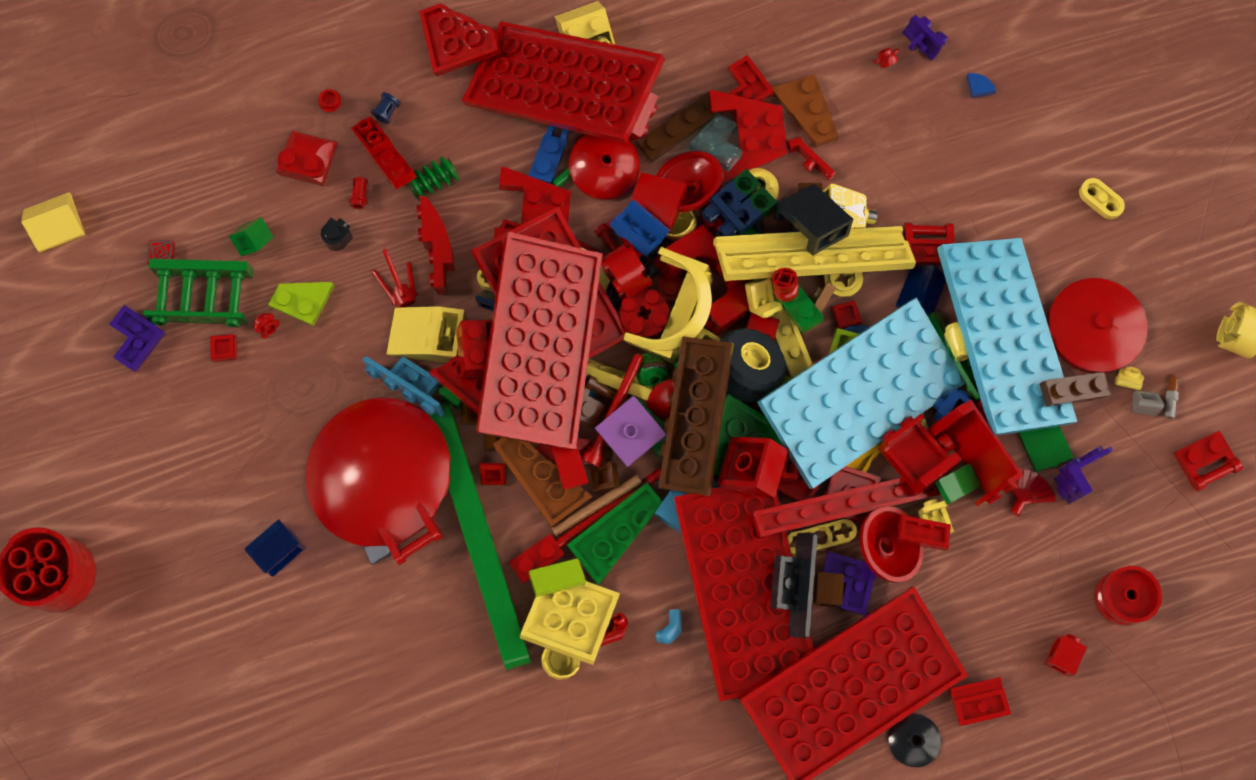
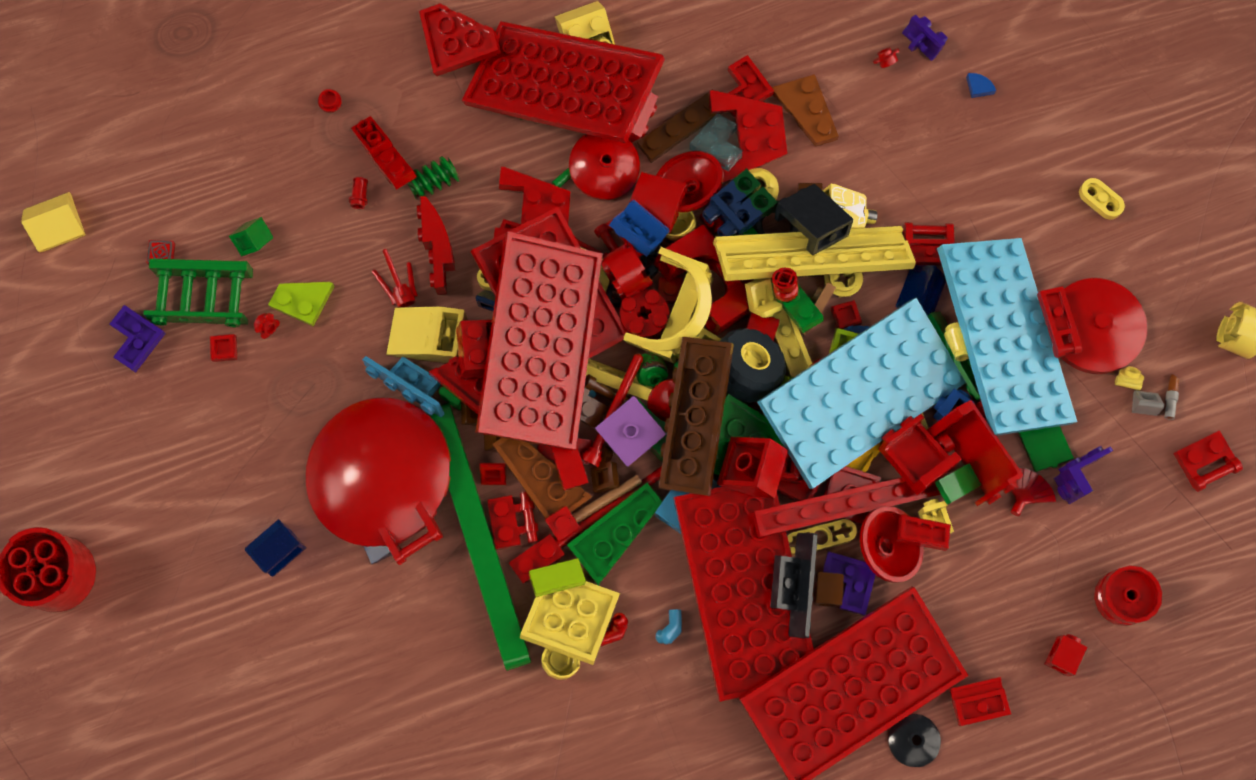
(306, 158): red slope -> none
(336, 234): black plate -> none
(385, 108): dark blue bush -> none
(504, 521): none -> red plate
(549, 155): blue hinge -> none
(562, 523): none -> red plate
(813, 160): red piece -> none
(1059, 321): none -> red plate
(1075, 389): reddish brown plate -> none

